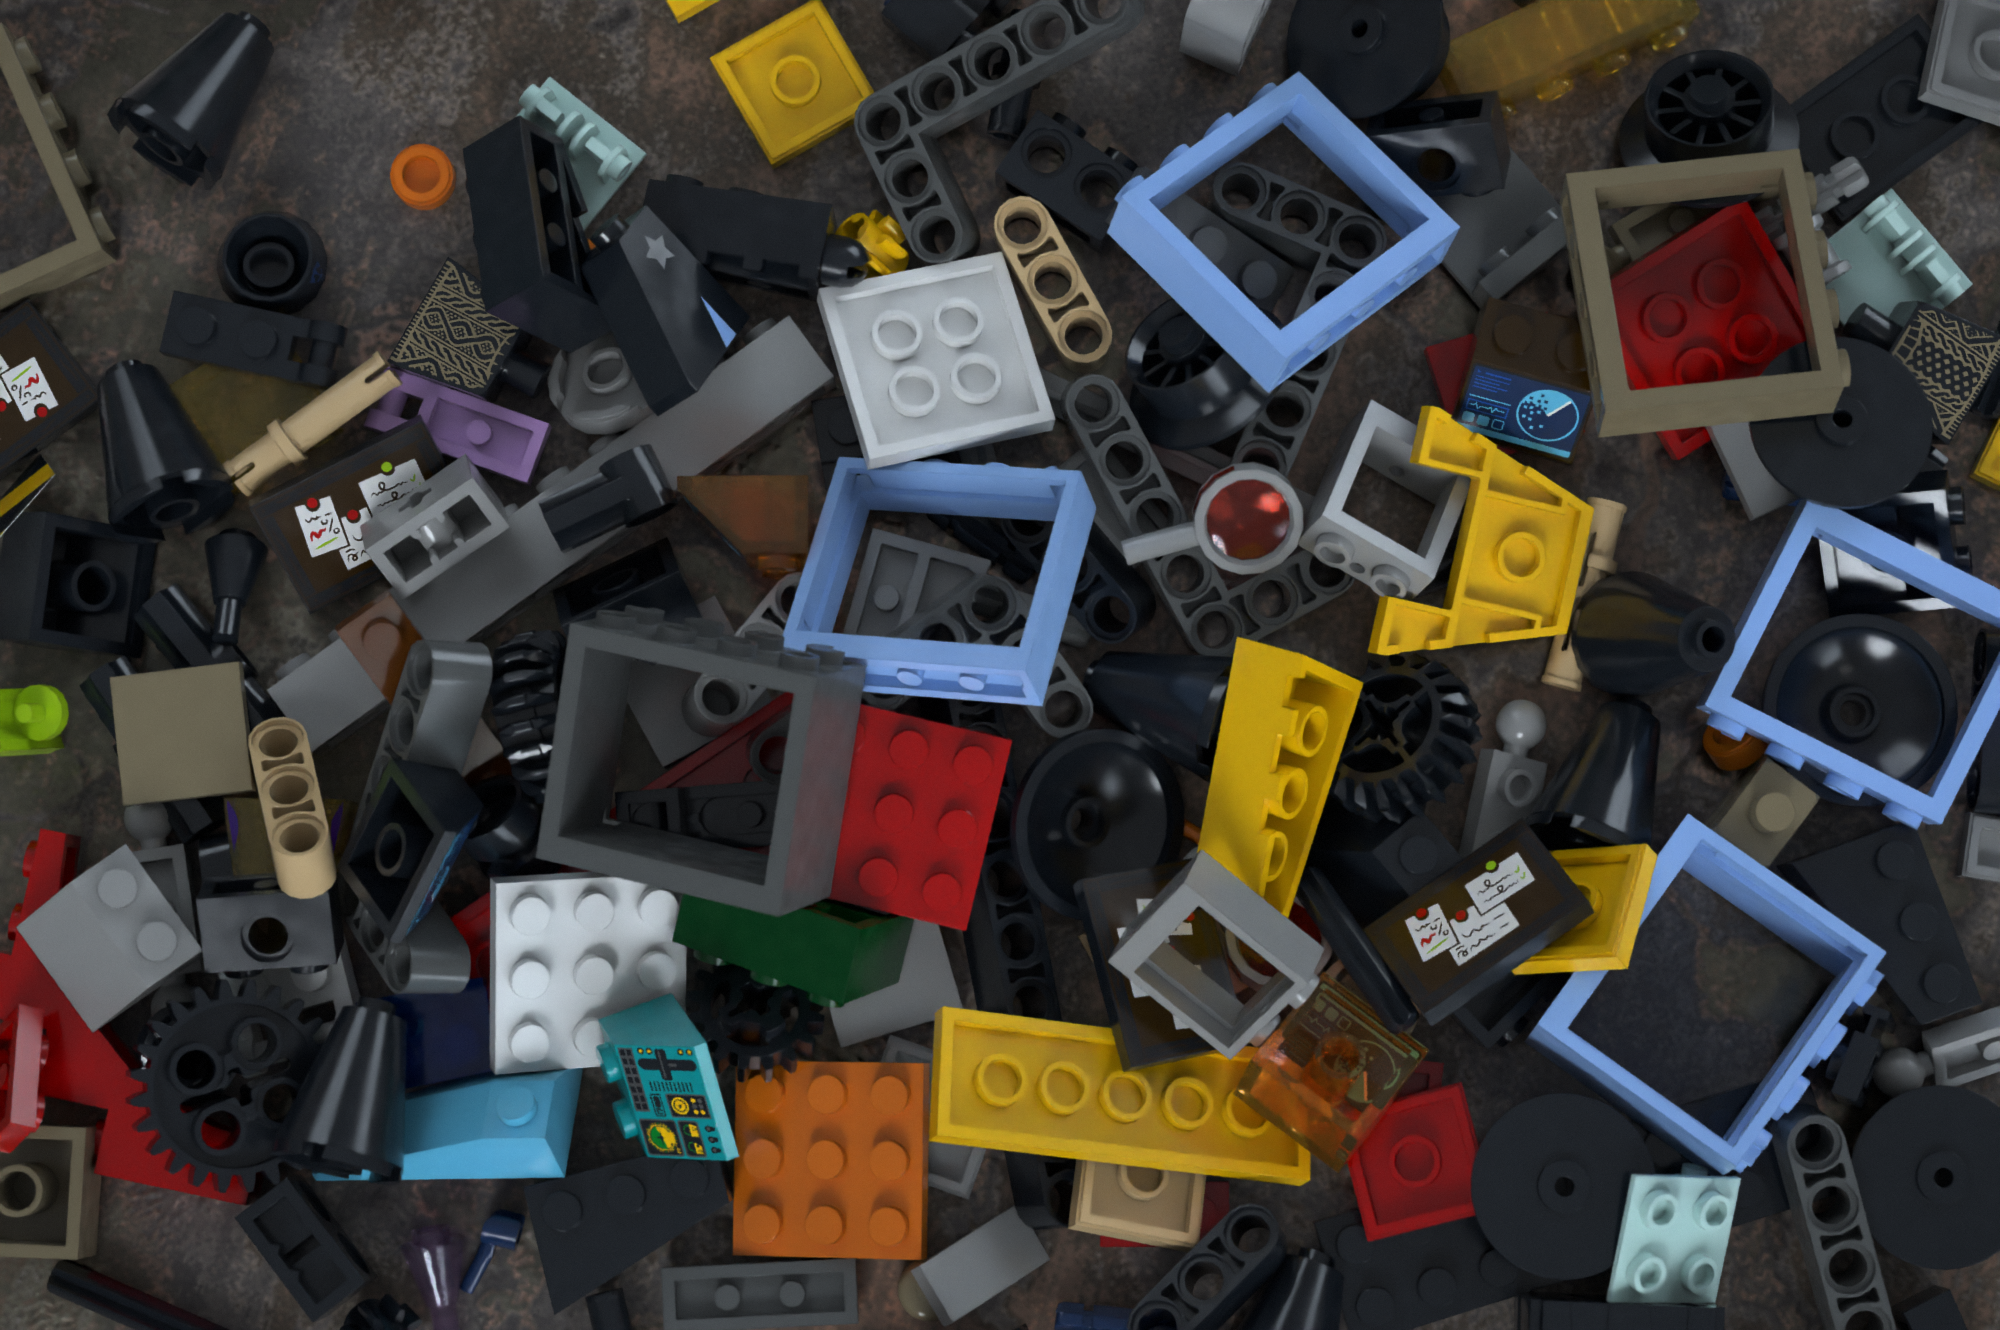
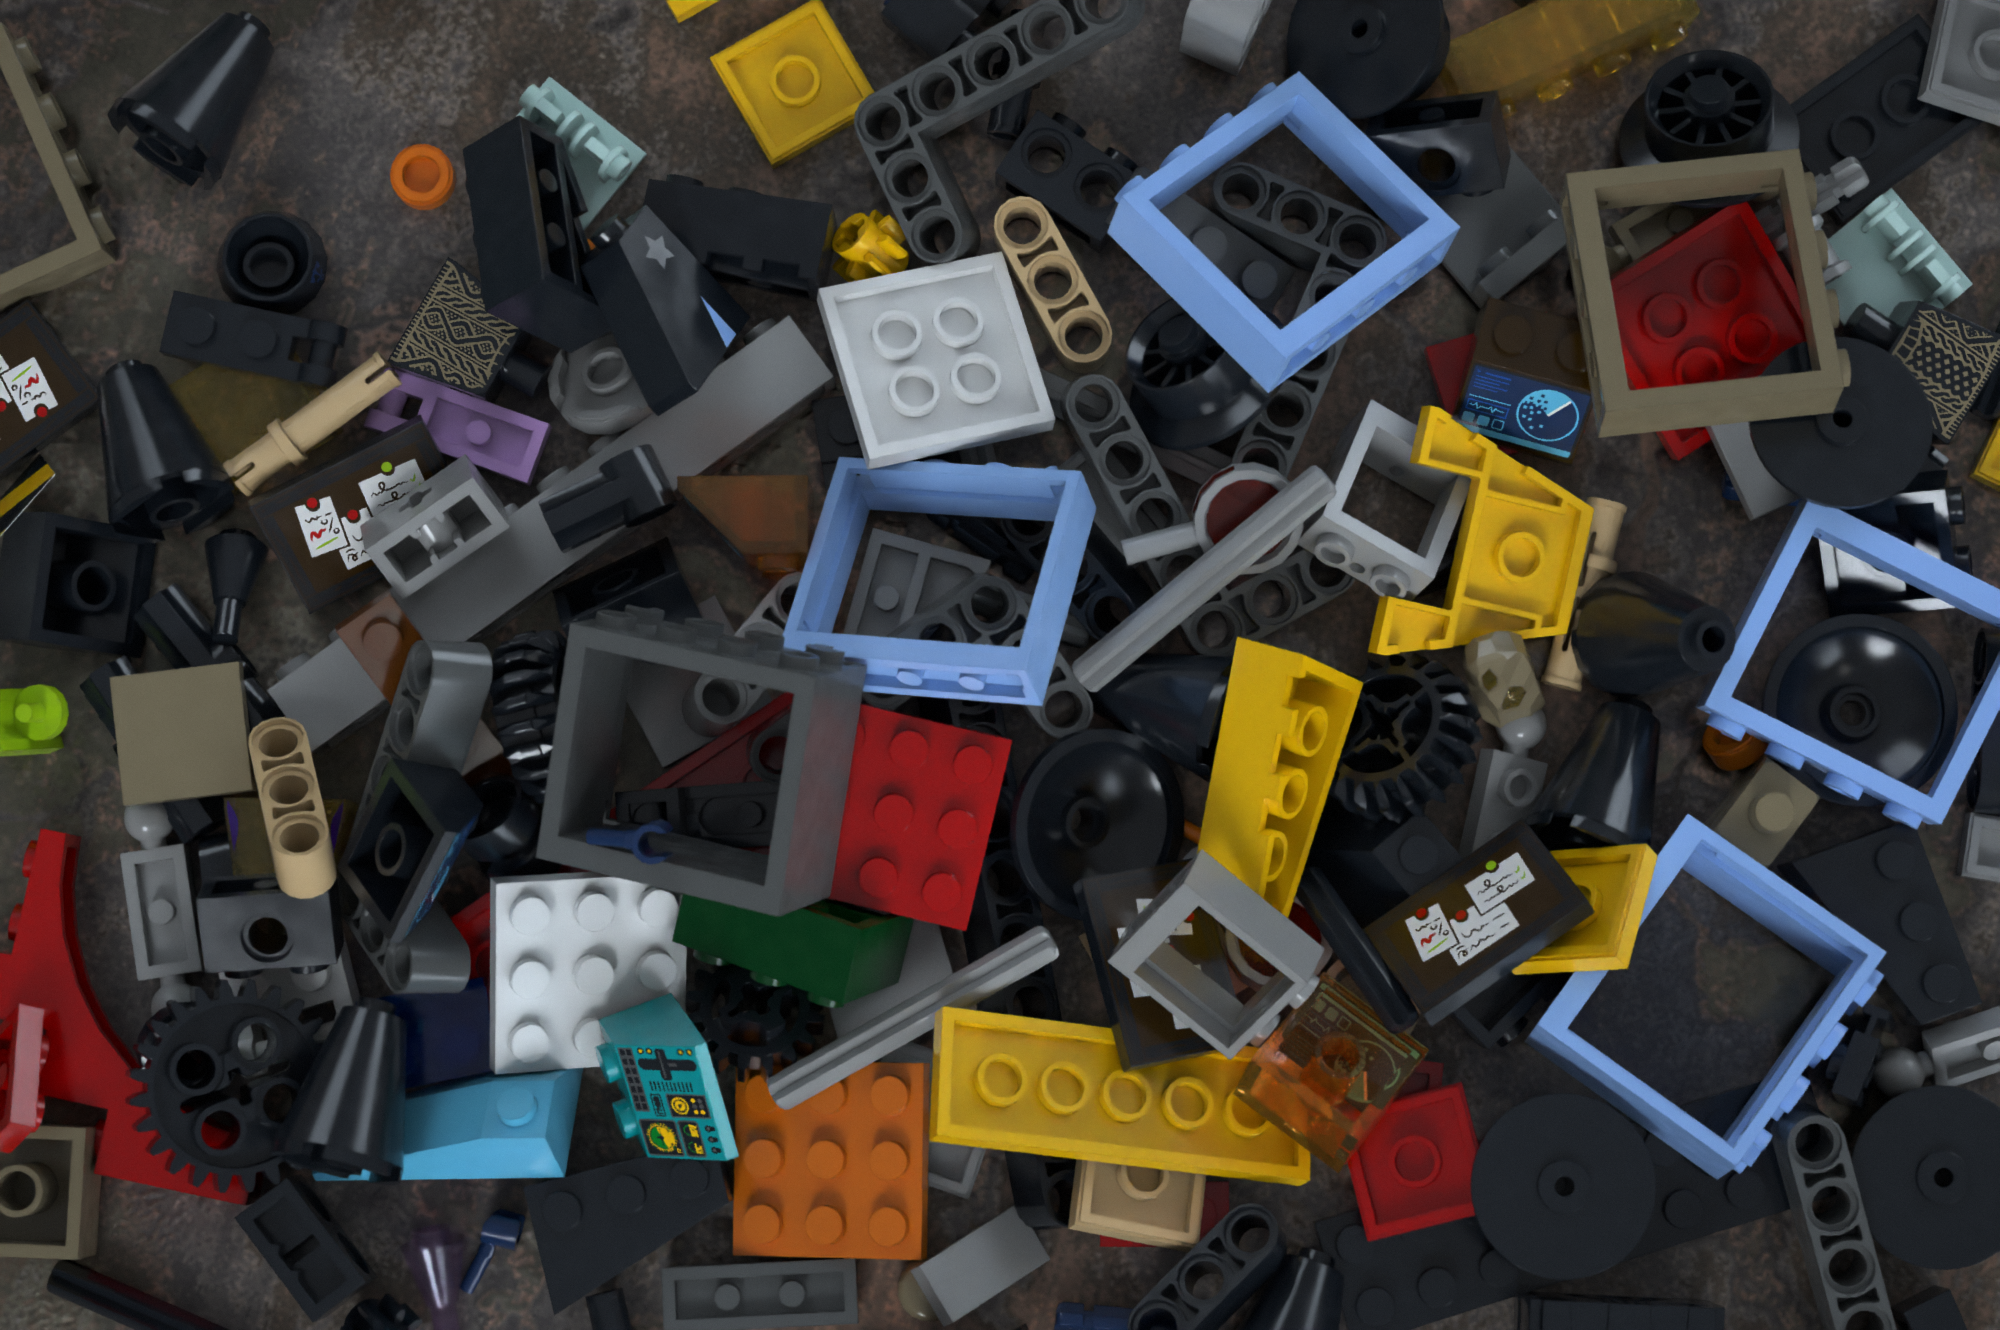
(109, 938): light grey slope -> none
(633, 839): none -> dark blue hand
(843, 262): black hinge -> none
(912, 1017): none -> light grey axle
(1204, 578): none -> light grey axle
(1502, 677): none -> dark tan rock
(1673, 1237): light aqua hinge -> none

